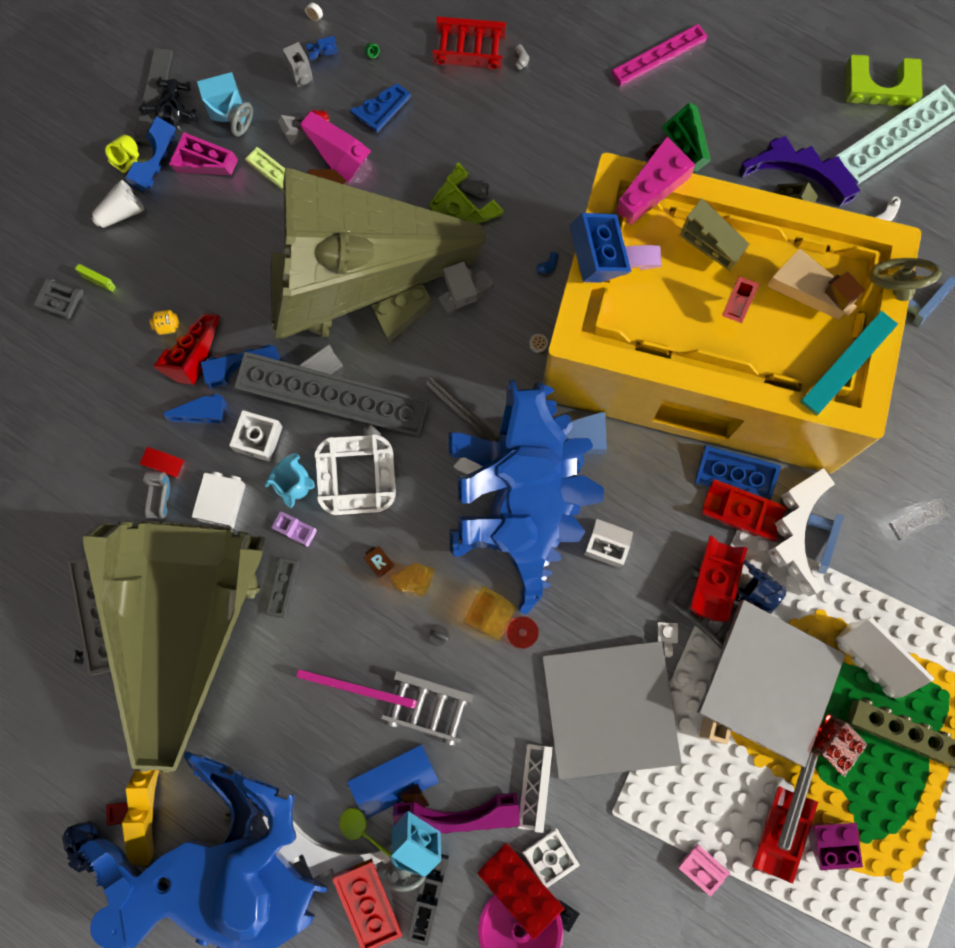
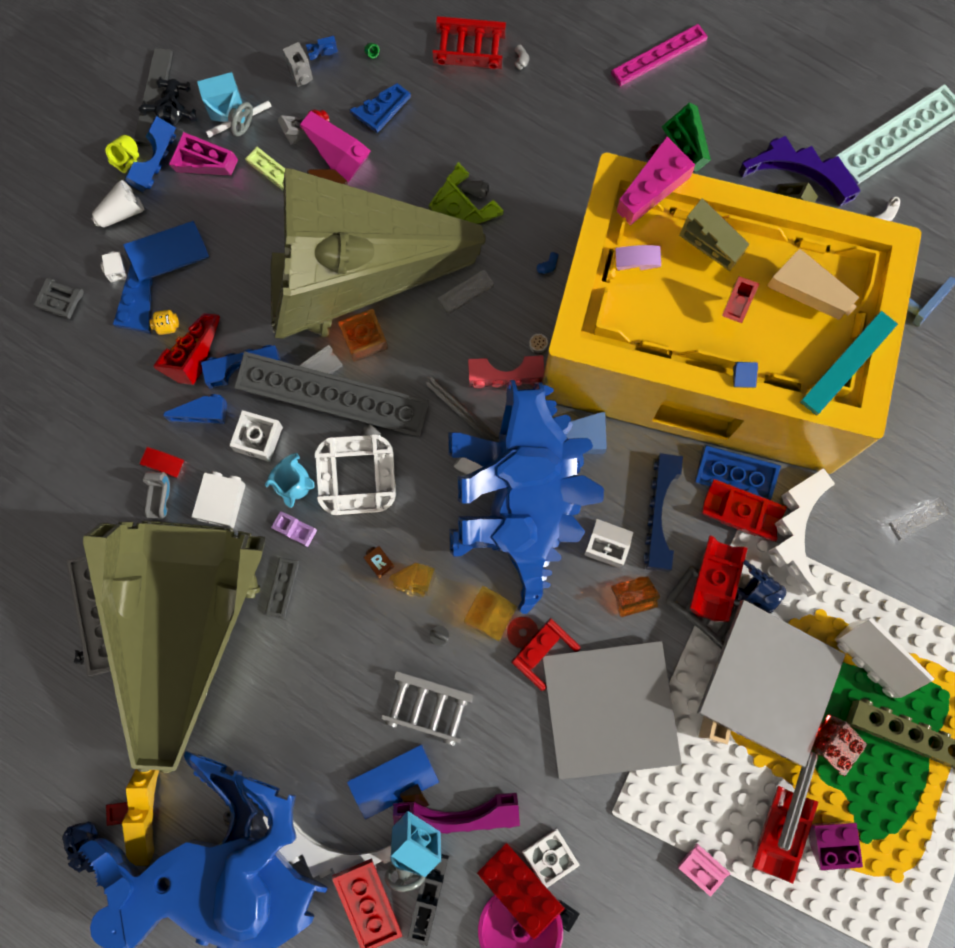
(95, 278): lime tile -> none
(114, 266): none -> white brick
(134, 304): none -> blue wing
(166, 251): none -> blue slope
(225, 125): none -> white bar
(314, 12): tile -> none
(353, 826): lime piece -> none
(356, 689): dark pink tile -> none
(363, 335): none -> clear orange brick
(401, 311): olive wedge -> none
(460, 284): light grey brick -> none
(484, 374): none -> coral arch
(538, 647): none -> red plate
(542, 790): white fence -> none
(599, 247): blue slope -> none
(635, 596): none -> clear orange bracket
(658, 554): none -> dark blue arch
(668, 635): white plate -> none
(745, 374): none -> blue slope
(834, 528): medium blue piece -> none
(844, 290): reddish brown brick -> none
(863, 89): lime arch -> none
(904, 281): olive piece -> none

